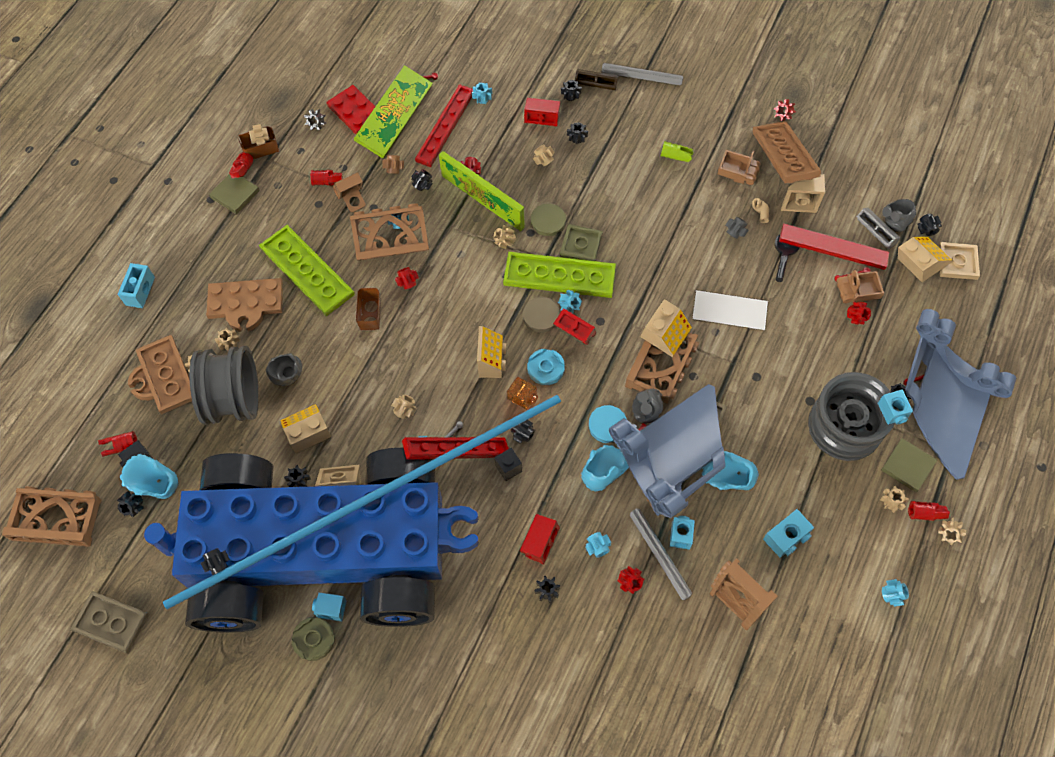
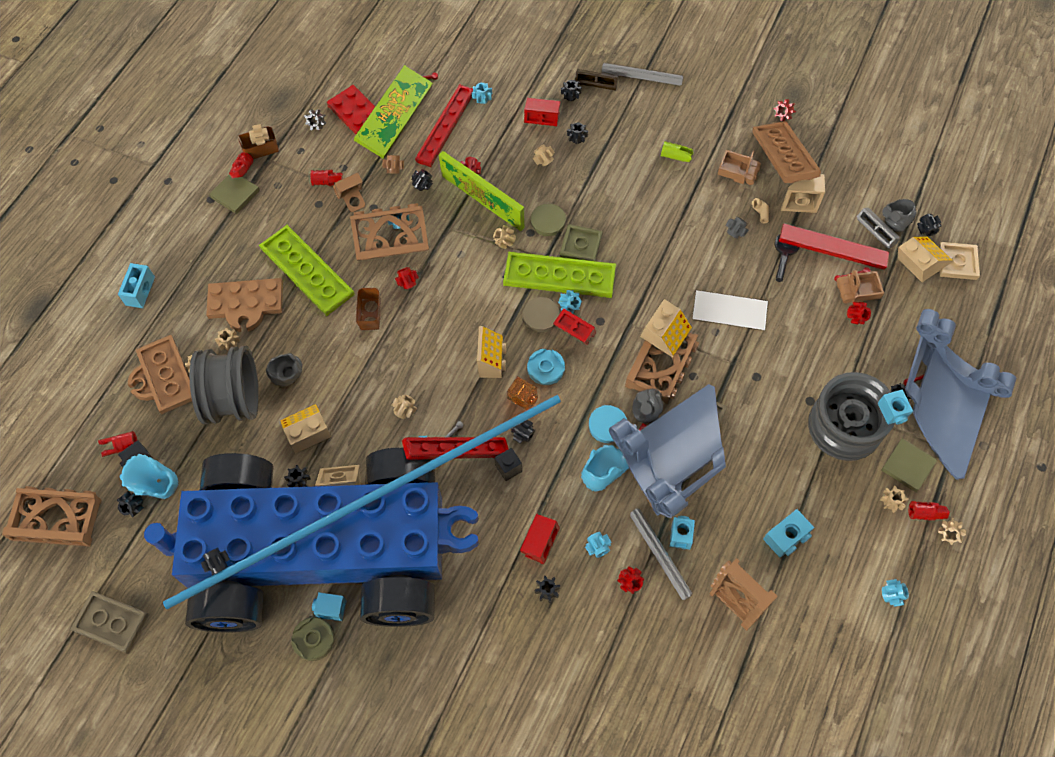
(728, 477): medium azure piece -> none

